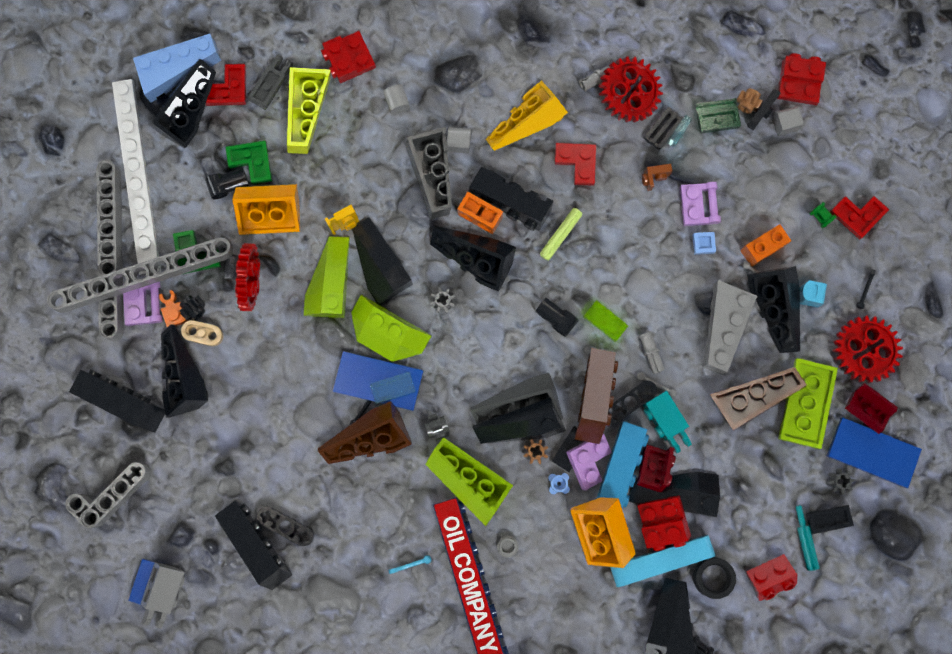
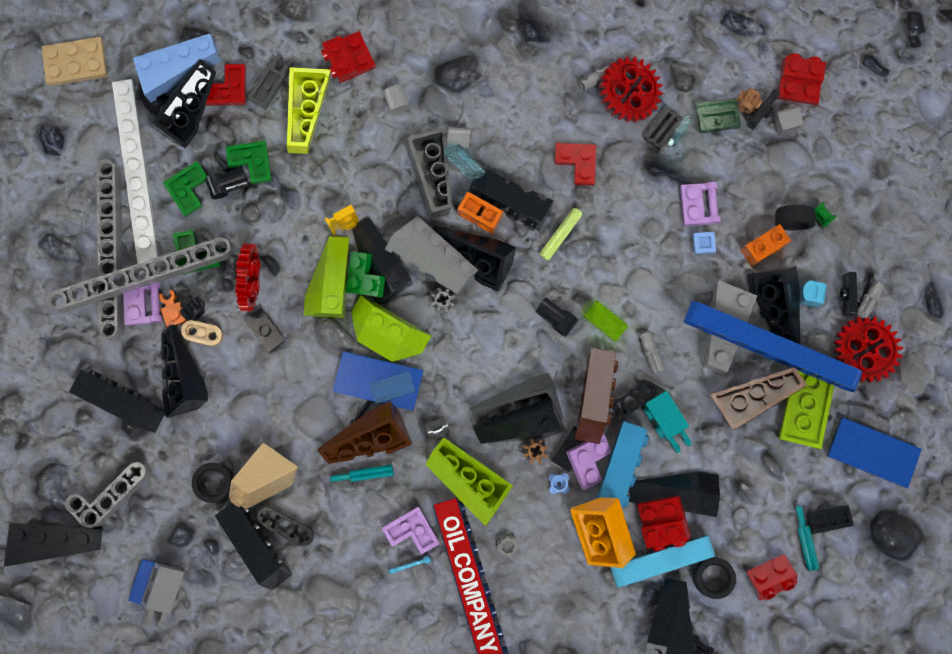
(42, 542): none -> black wedge
(74, 61): none -> tan plate
(182, 186): none -> green plate
(197, 477): none -> black tyre
(261, 477): none -> tan slope
(265, 330): none -> black plate
(267, 209): light orange slope -> none
(359, 279): none -> green plate
(365, 474): none -> teal axle
(413, 525): none -> lavender plate
(432, 255): none -> light grey wedge
(464, 161): none -> clear light blue tile
(537, 111): yellow wedge -> none
(656, 468): dark red bracket -> none
(658, 173): dark orange bracket -> none
(772, 346): none -> blue beam
(795, 217): none -> black tyre
(847, 481): dark grey gear -> none
(849, 293): none -> black plate
(859, 220): red plate -> none
(870, 299): none -> light grey axle
(871, 407): dark red bracket -> none

